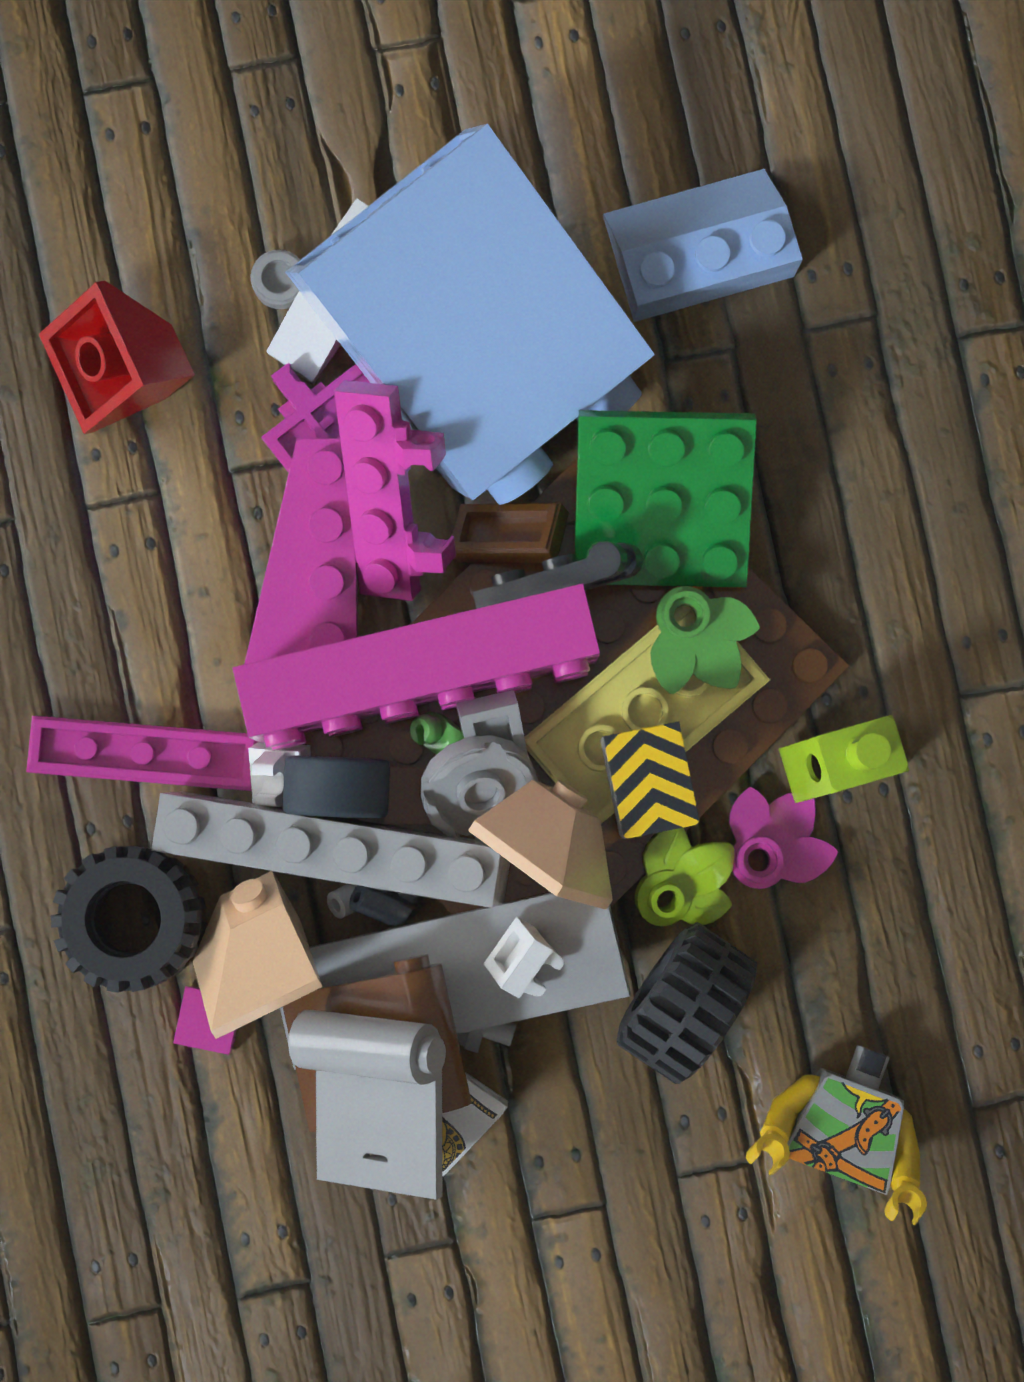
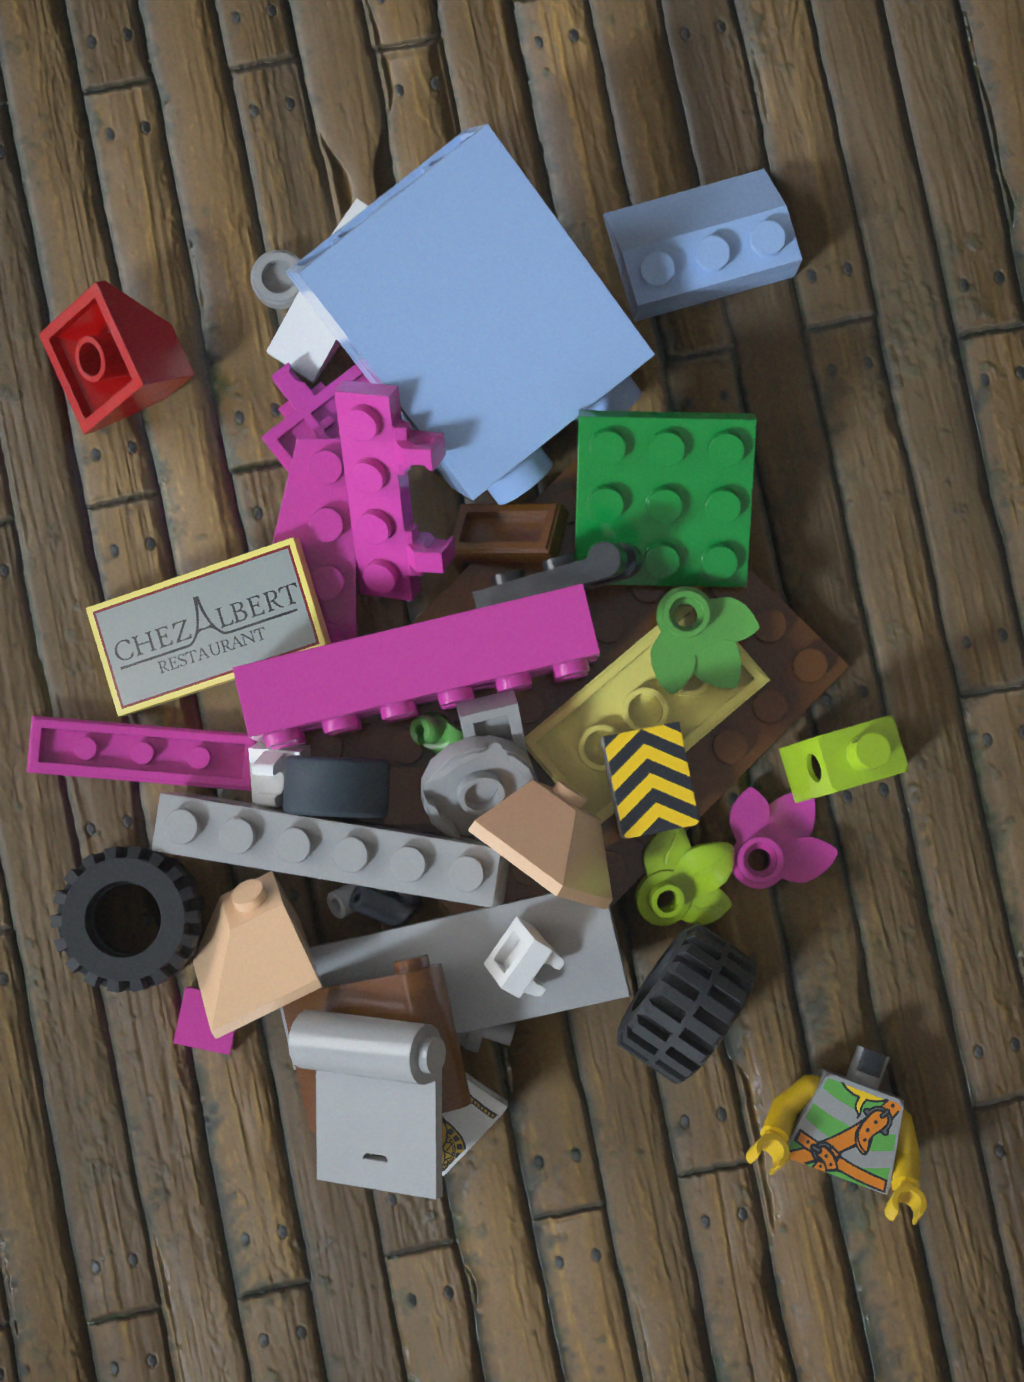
(204, 623): none -> light grey tile

